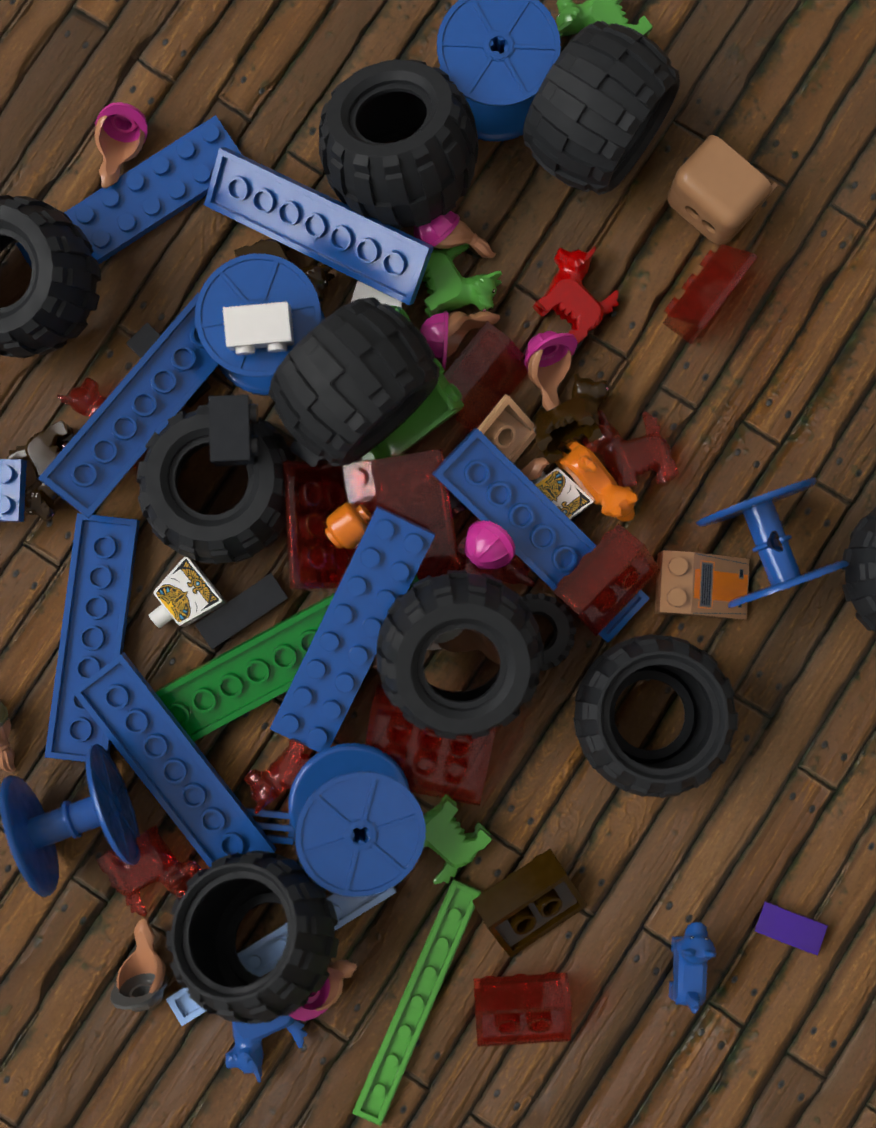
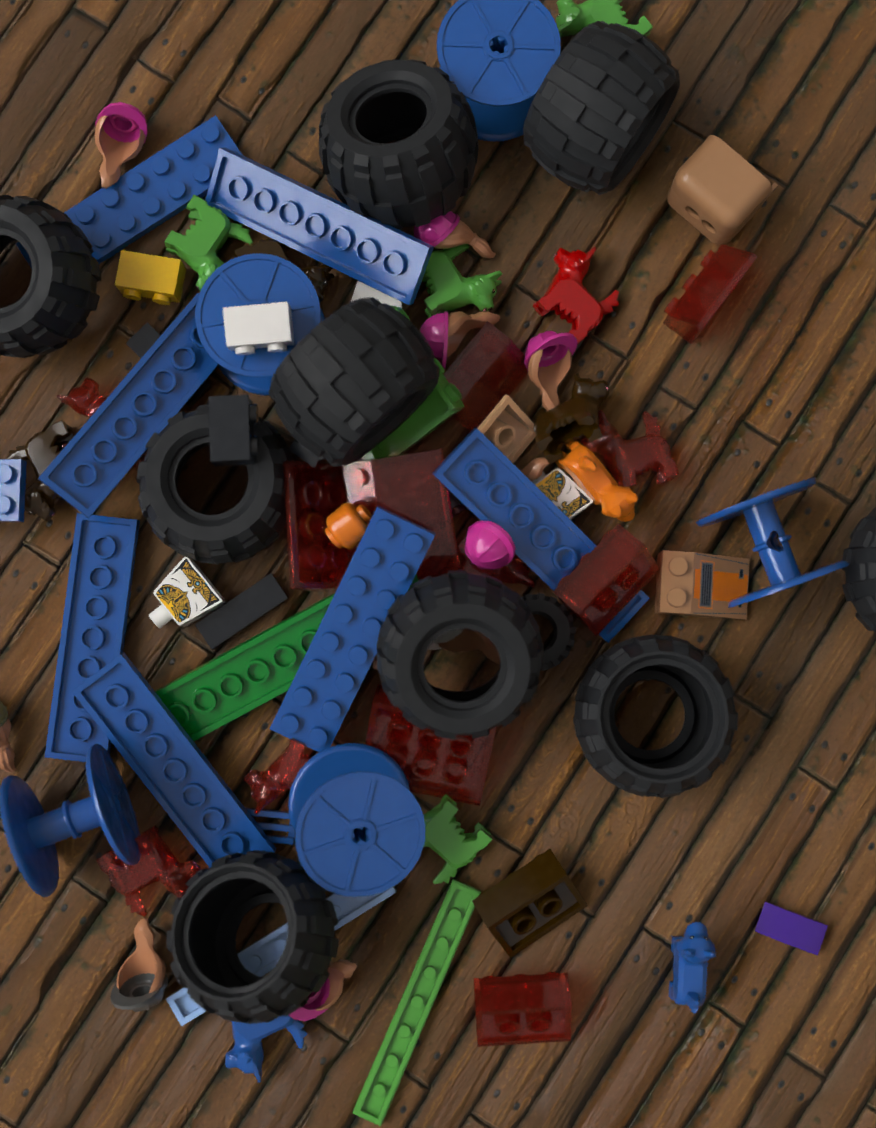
(150, 277): none -> yellow brick
(204, 239): none -> bright green animal

